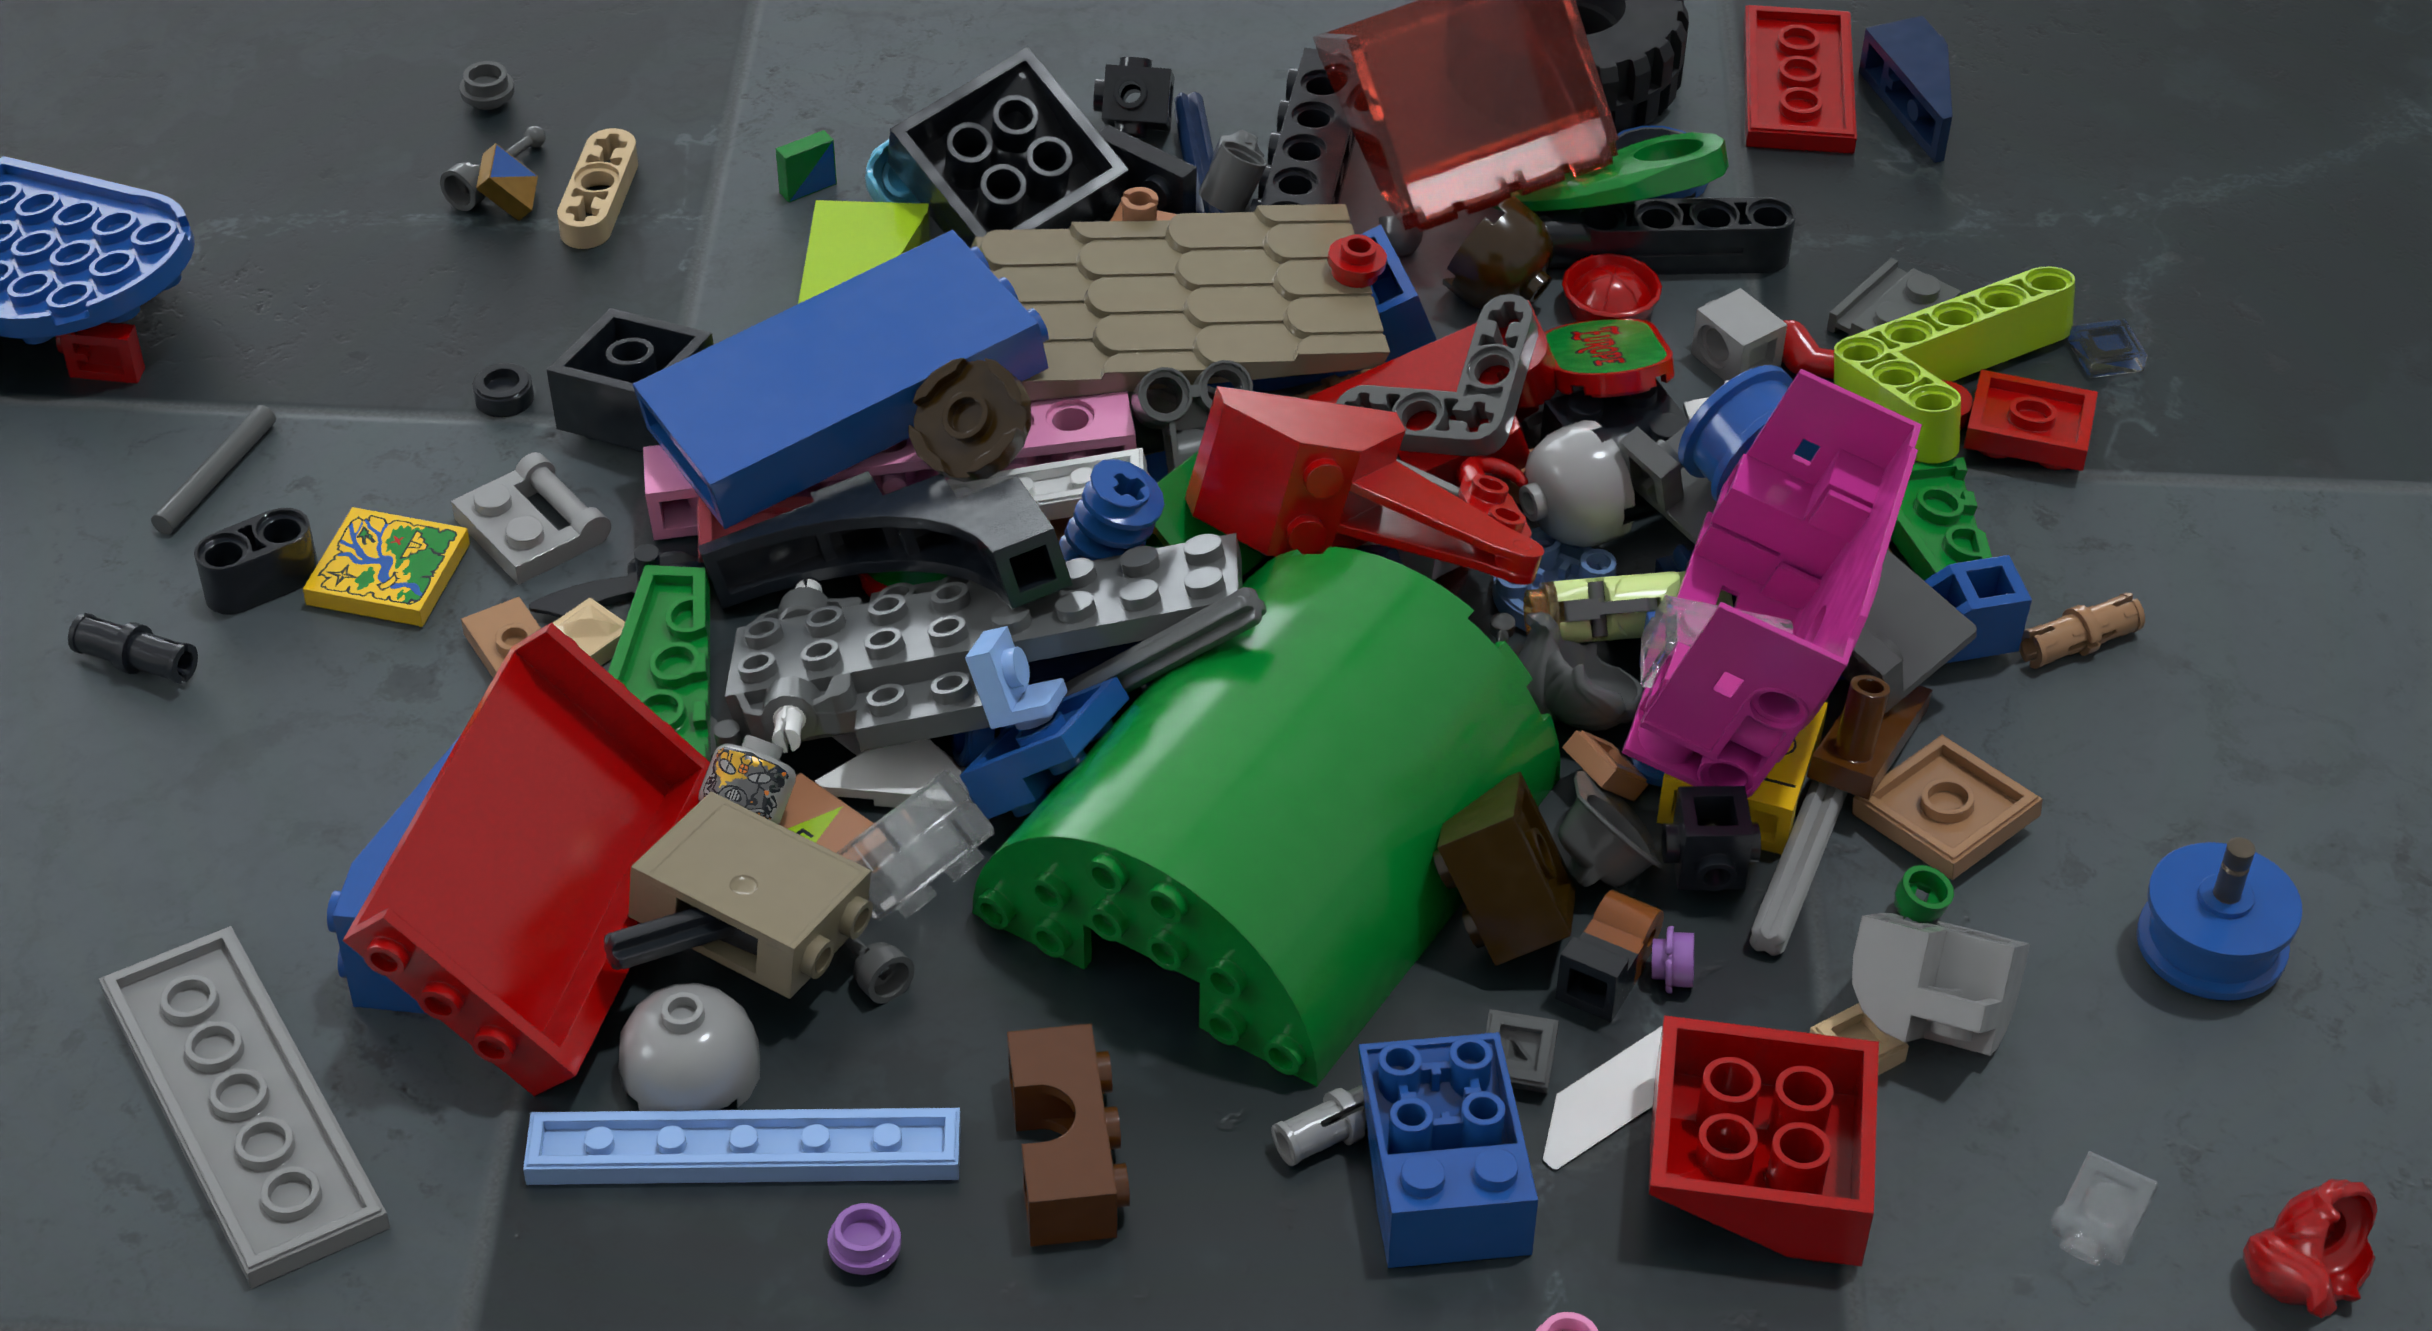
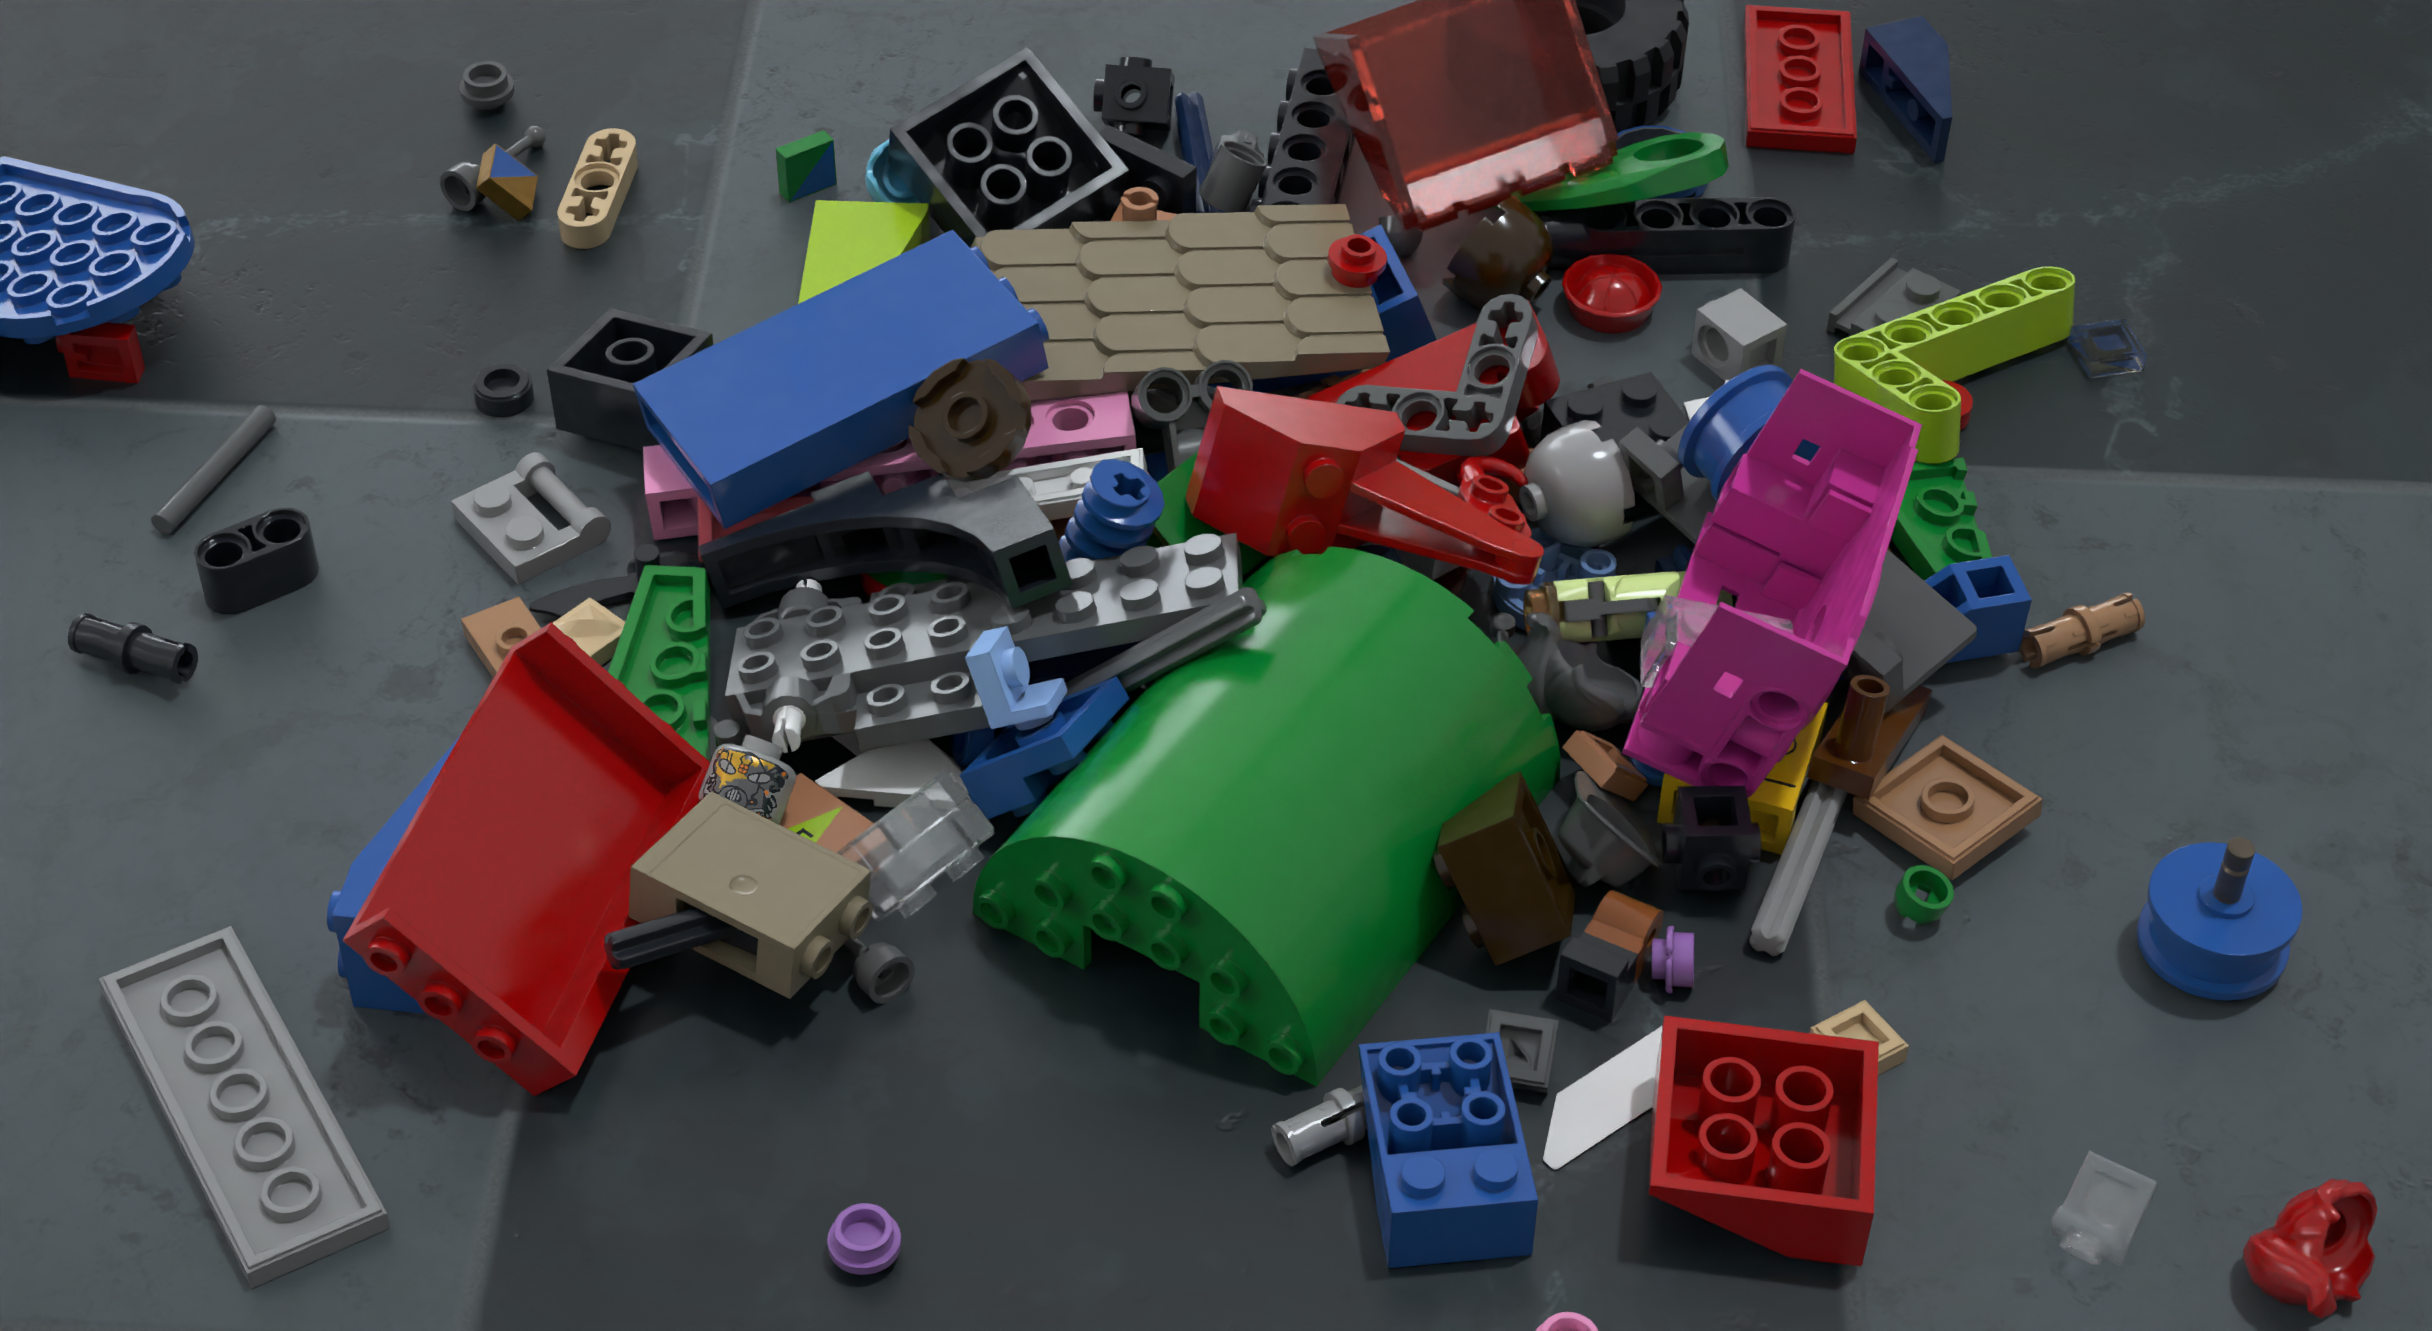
(386, 566): yellow tile -> none
(688, 1051): light grey cylinder -> none
(743, 1146): light blue tile -> none
(1068, 1180): reddish brown arch -> none
(1609, 356): tile -> none
(1803, 352): red arm -> none
(1937, 981): light grey brick -> none
(2031, 420): red plate -> none

